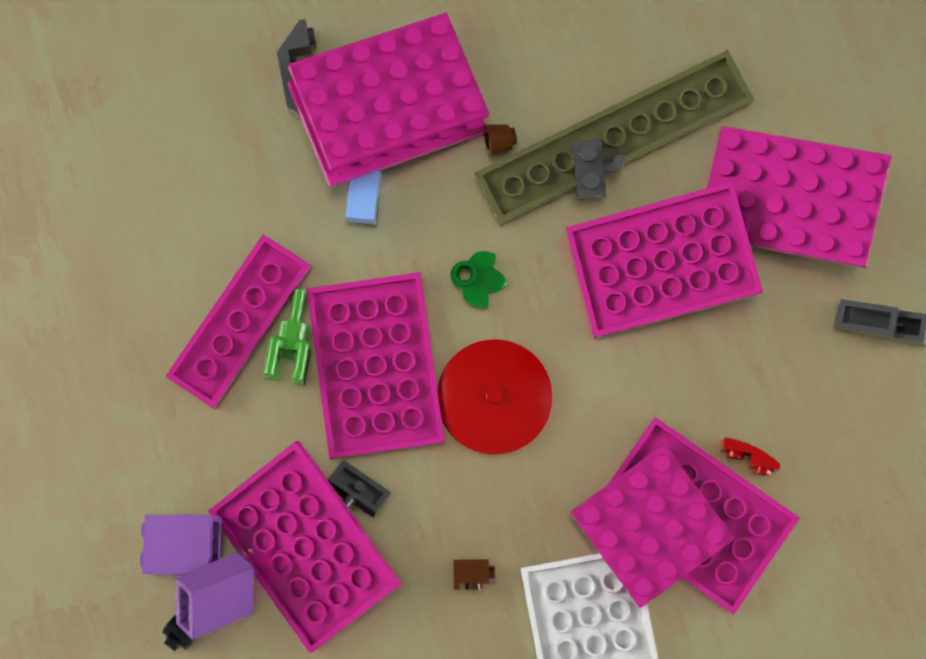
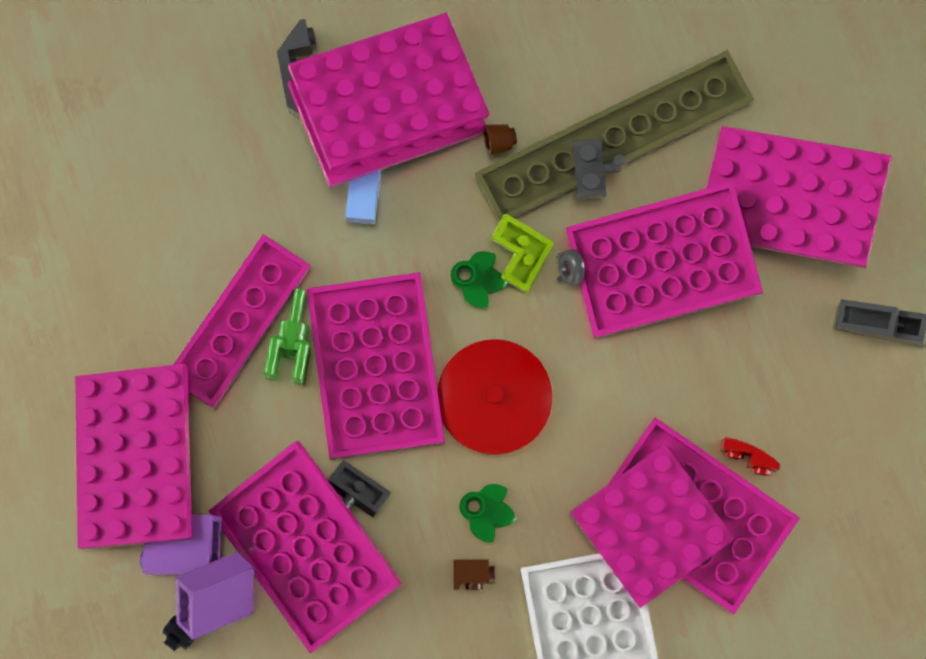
(133, 457): none -> dark pink plate
(491, 512): none -> green plate
(528, 248): none -> lime plate
(577, 267): none -> dark grey piece

